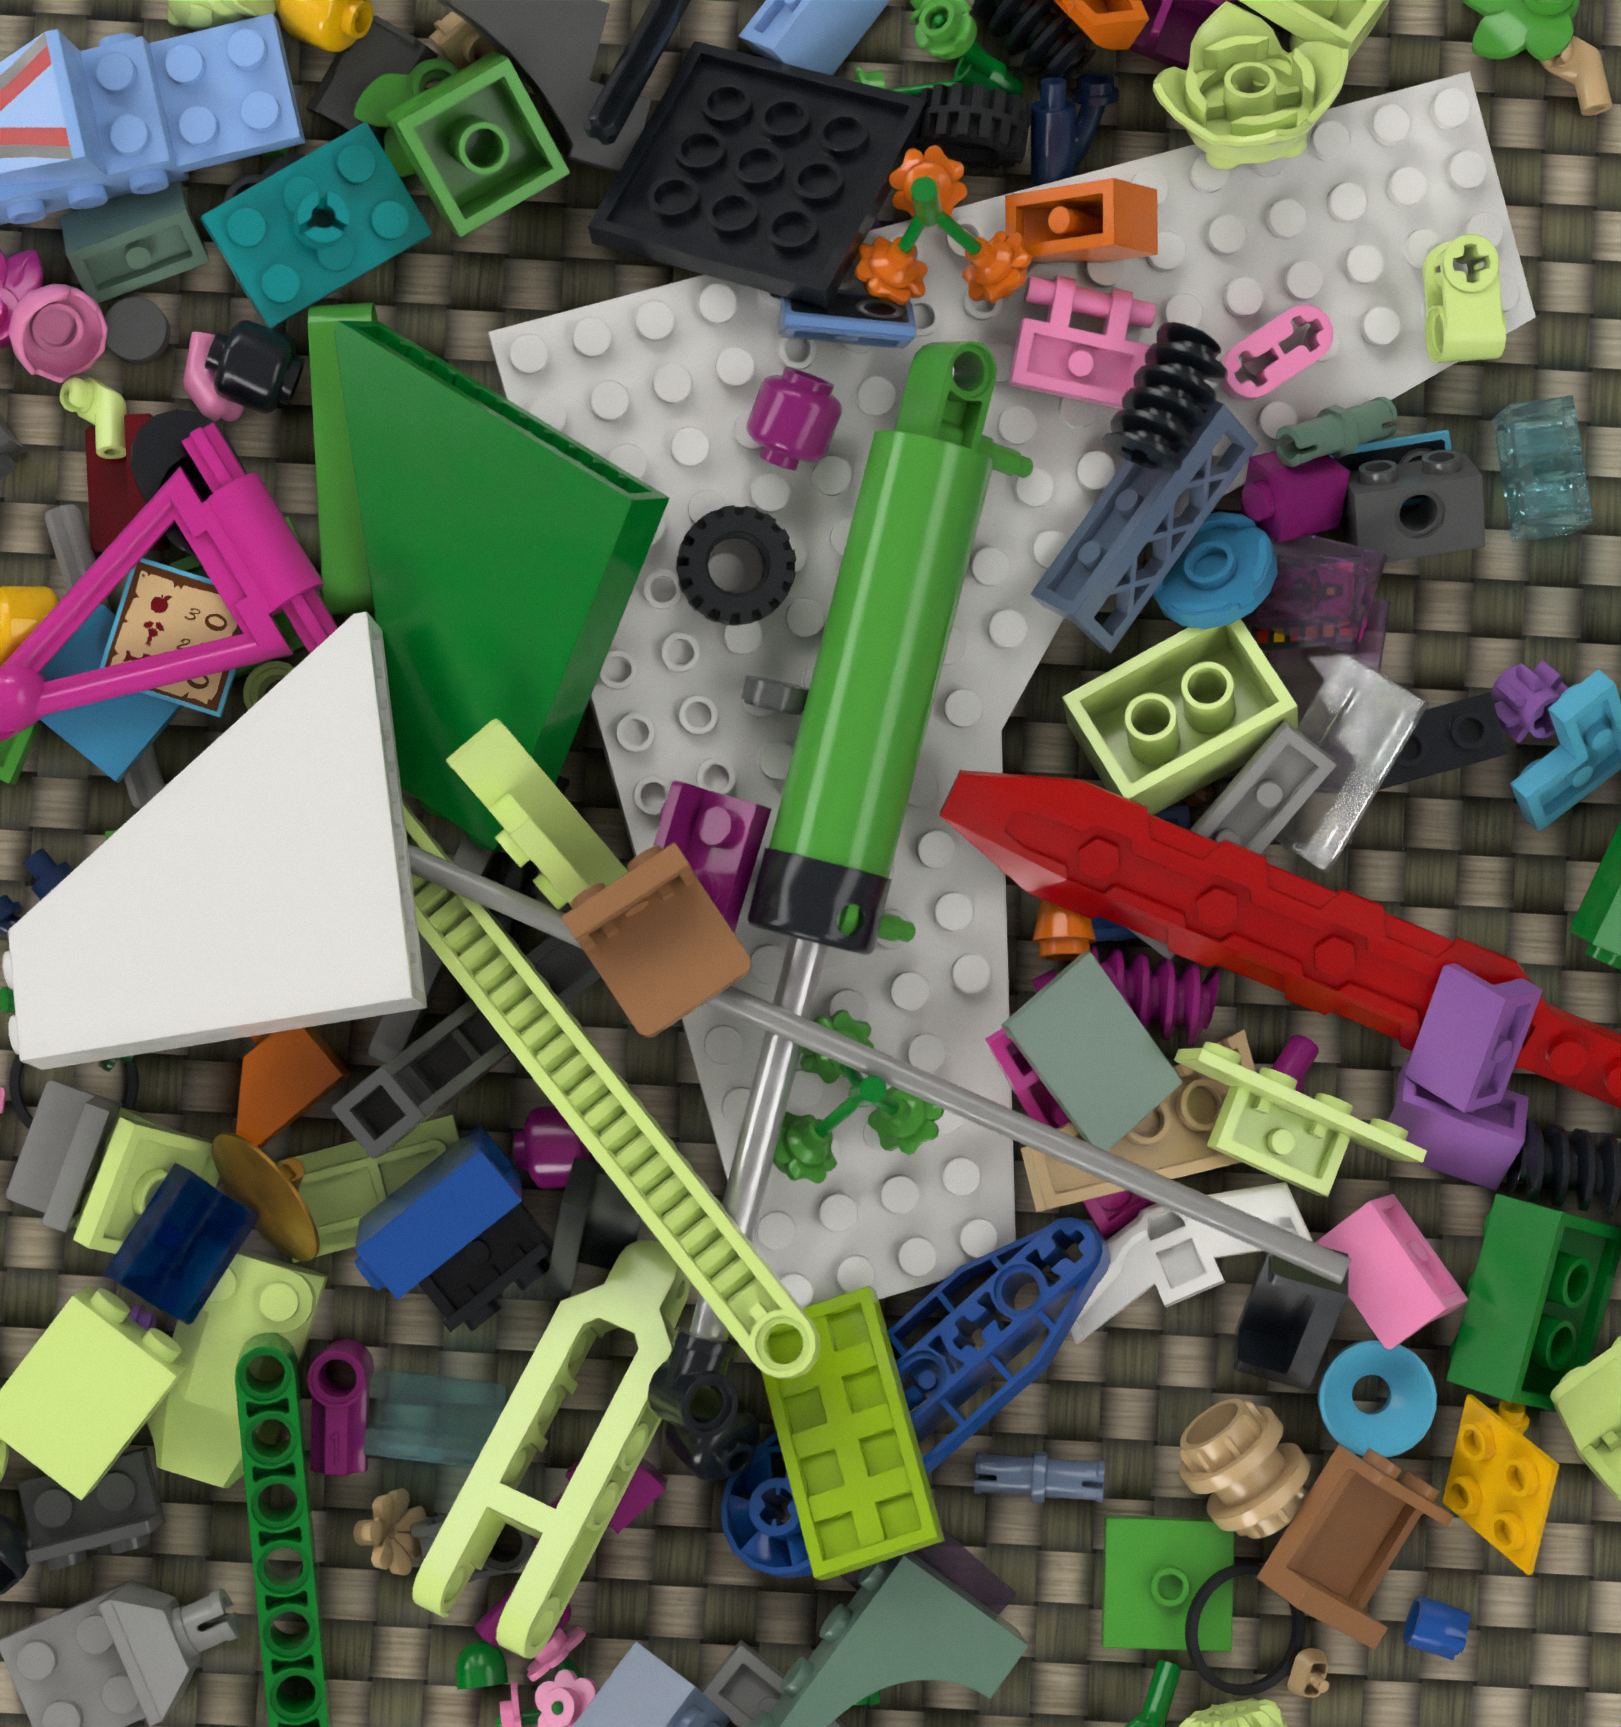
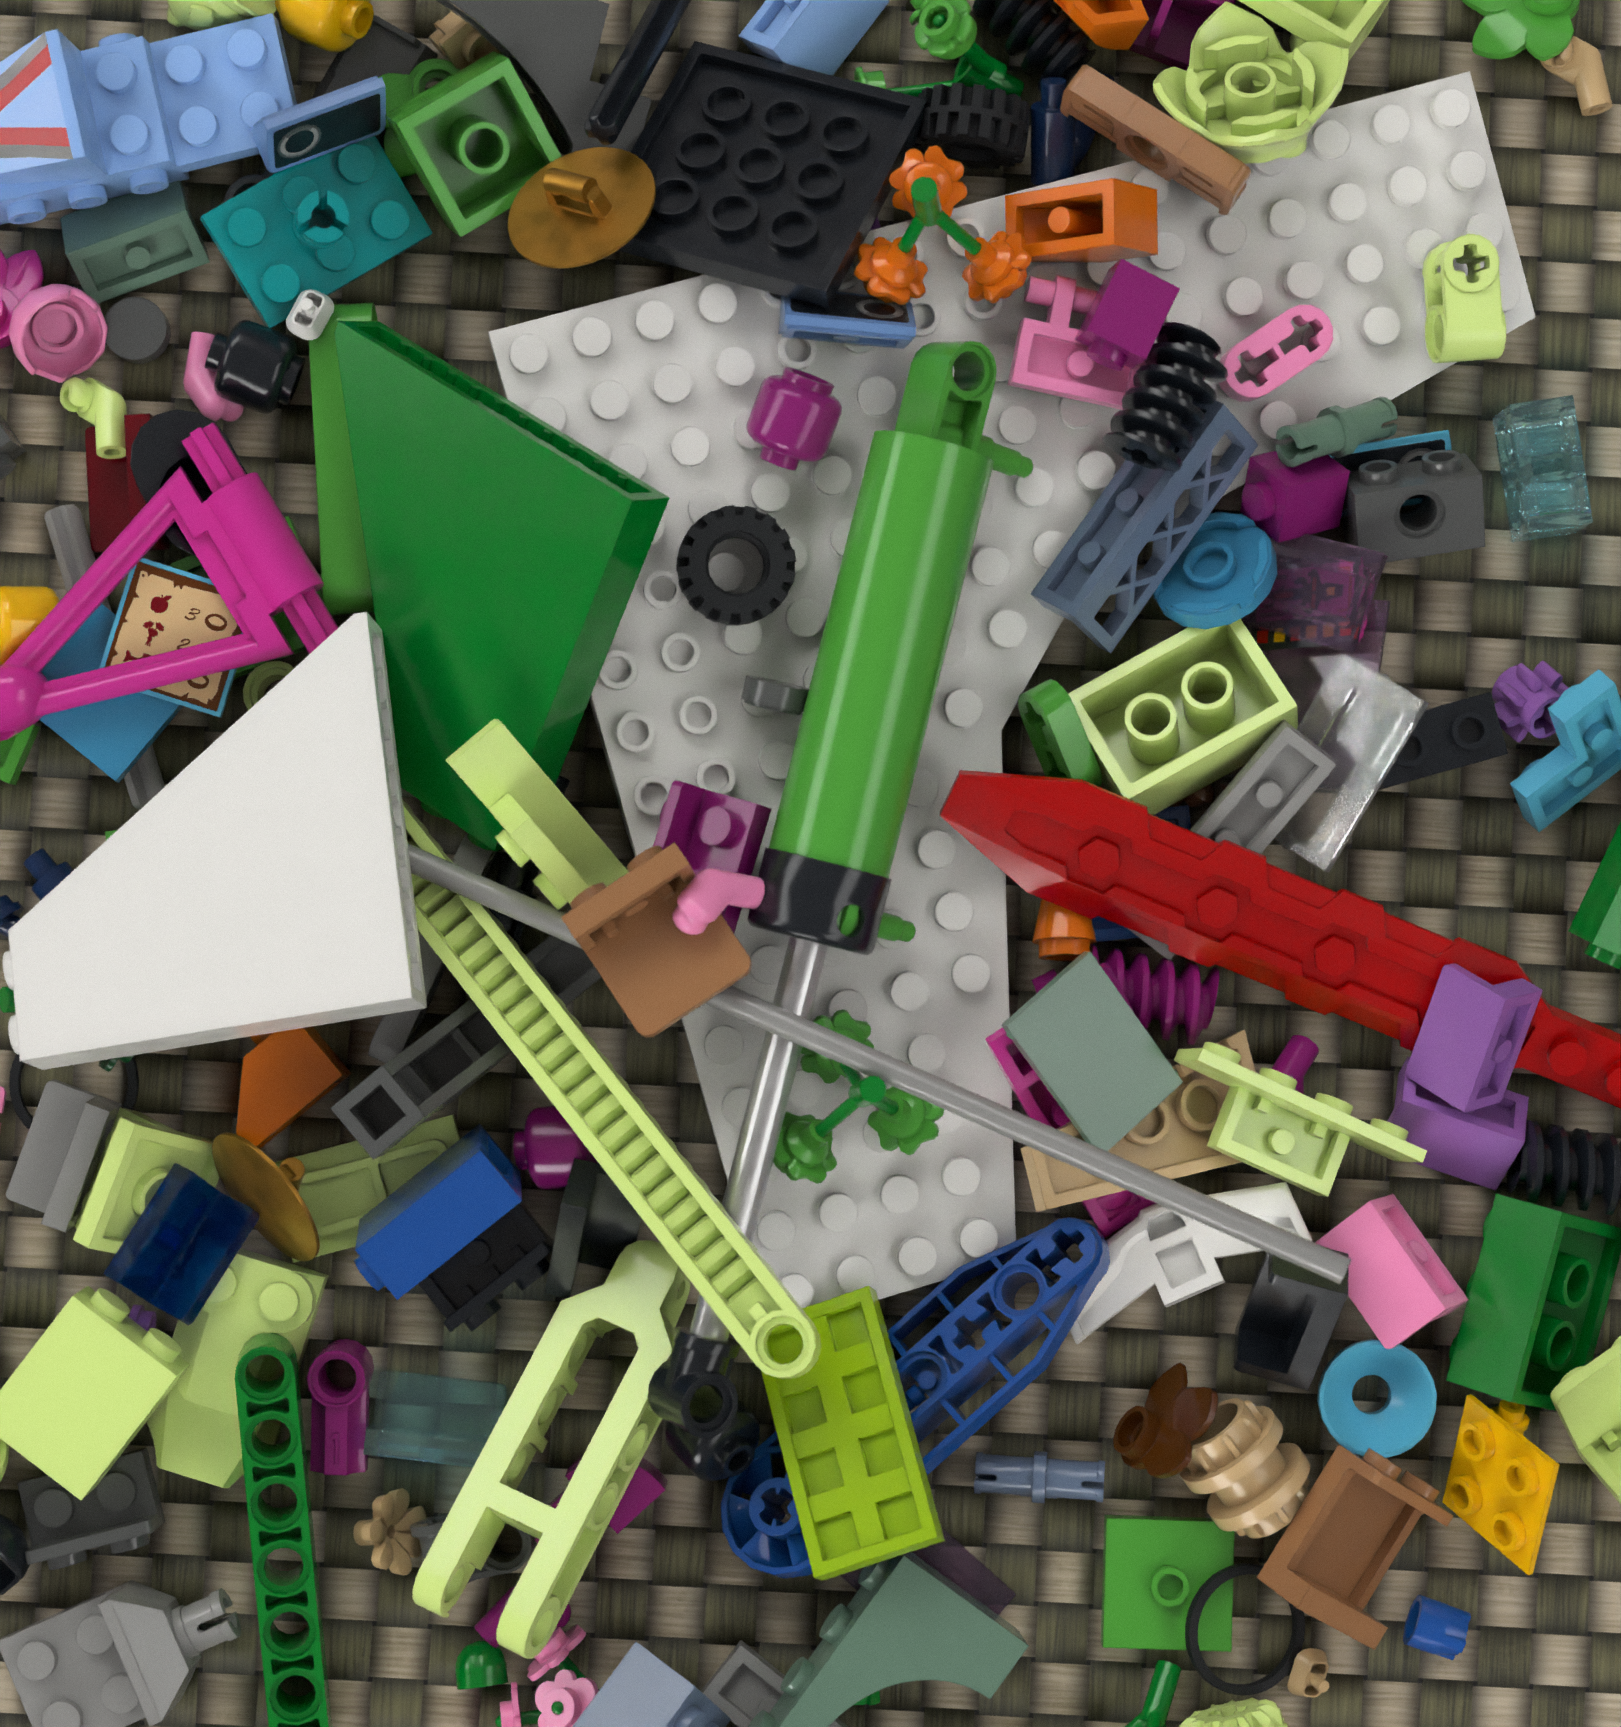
(310, 314): none -> white rock
(321, 124): none -> slope
(581, 207): none -> pearl gold shield
(711, 893): none -> bright pink arm
(1058, 733): none -> bright green beam
(1126, 316): none -> magenta brick
(1155, 139): none -> medium nougat piece
(1162, 1430): none -> reddish brown plate

